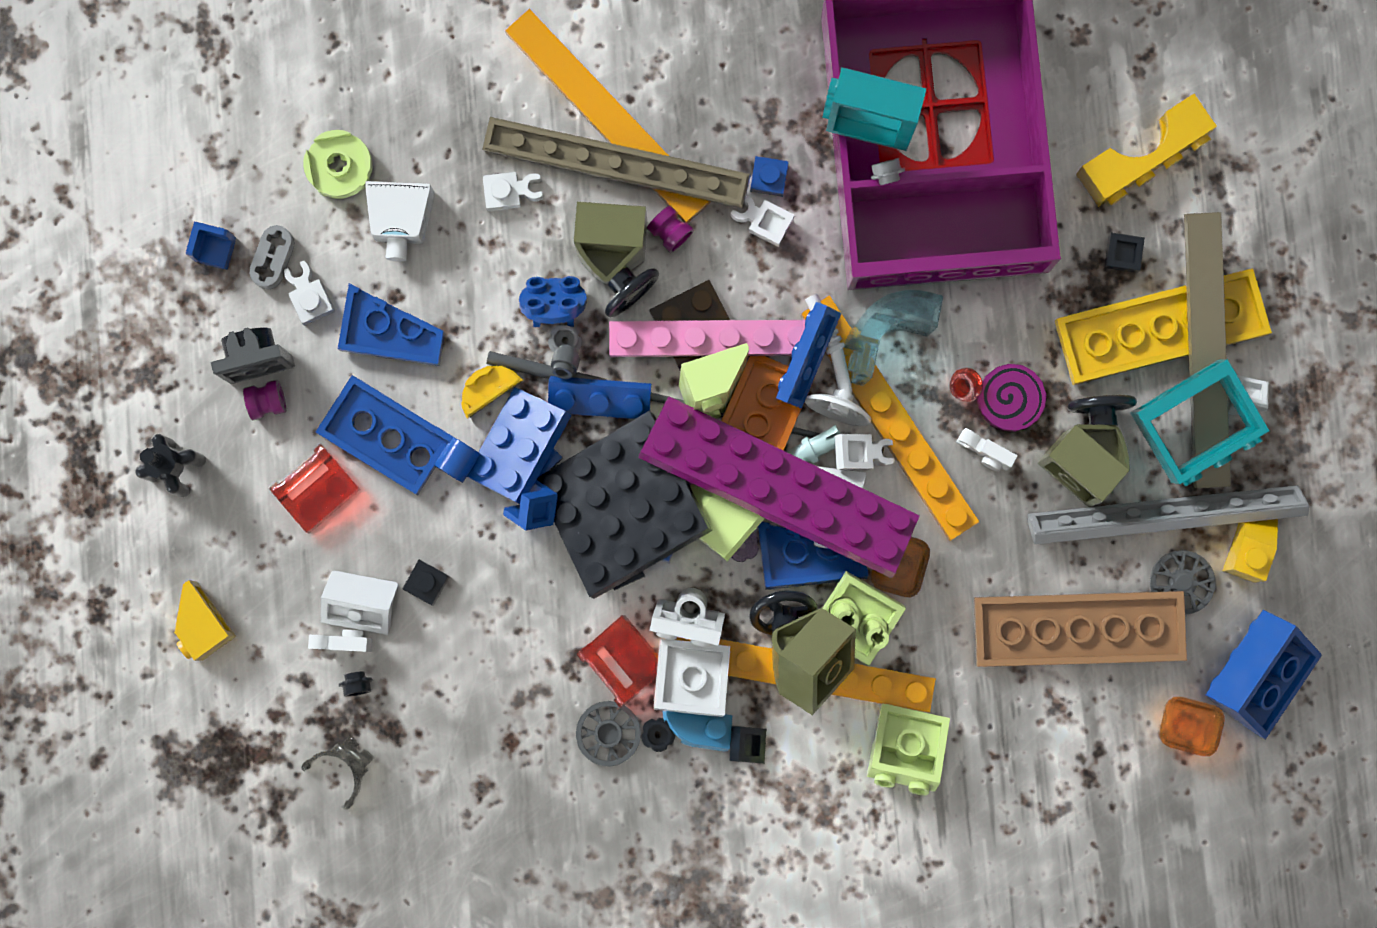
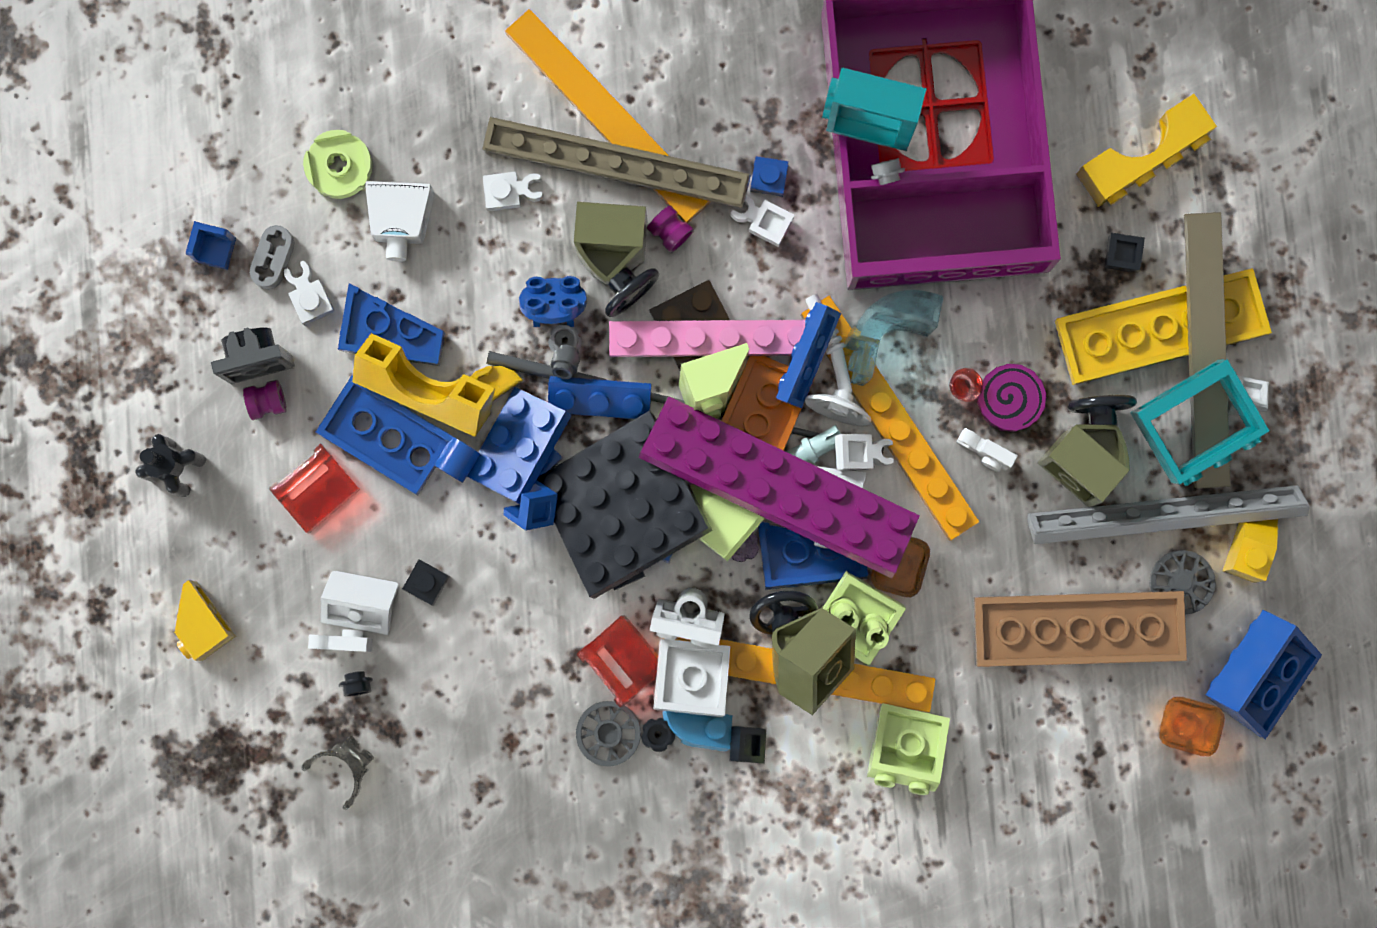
(386, 370): none -> yellow arch

